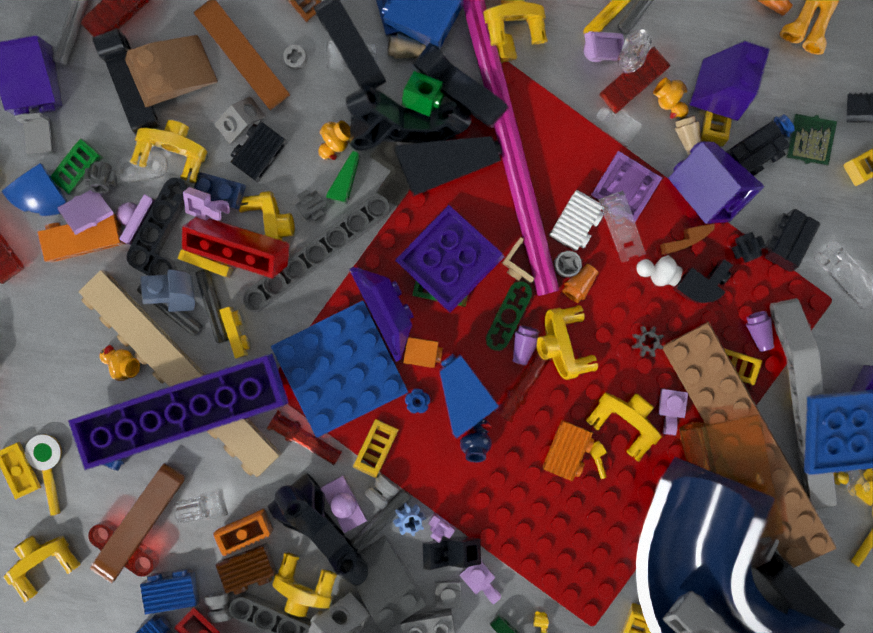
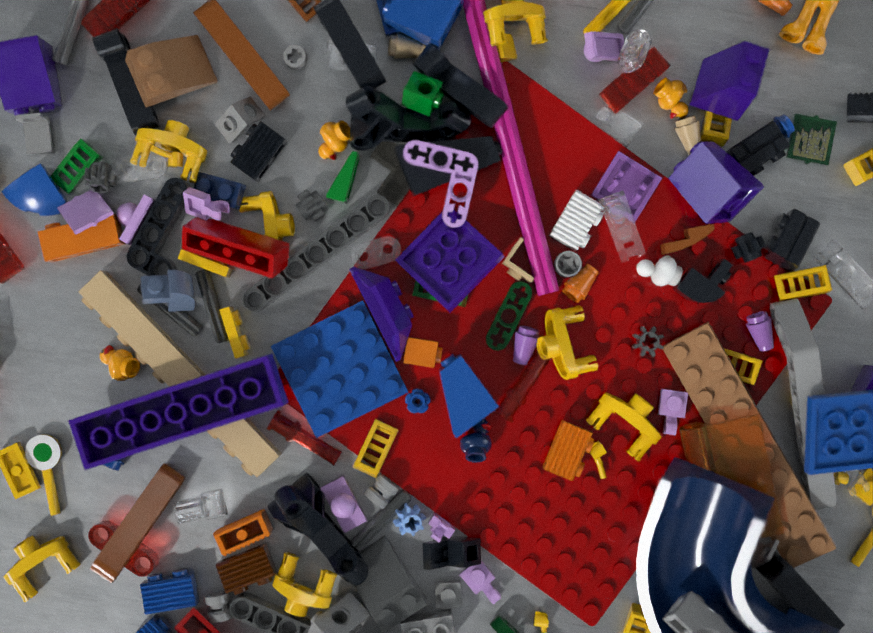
(175, 159): none -> yellow hand
(375, 253): none -> clear plate
(457, 175): none -> lavender beam
(824, 280): none -> yellow slope

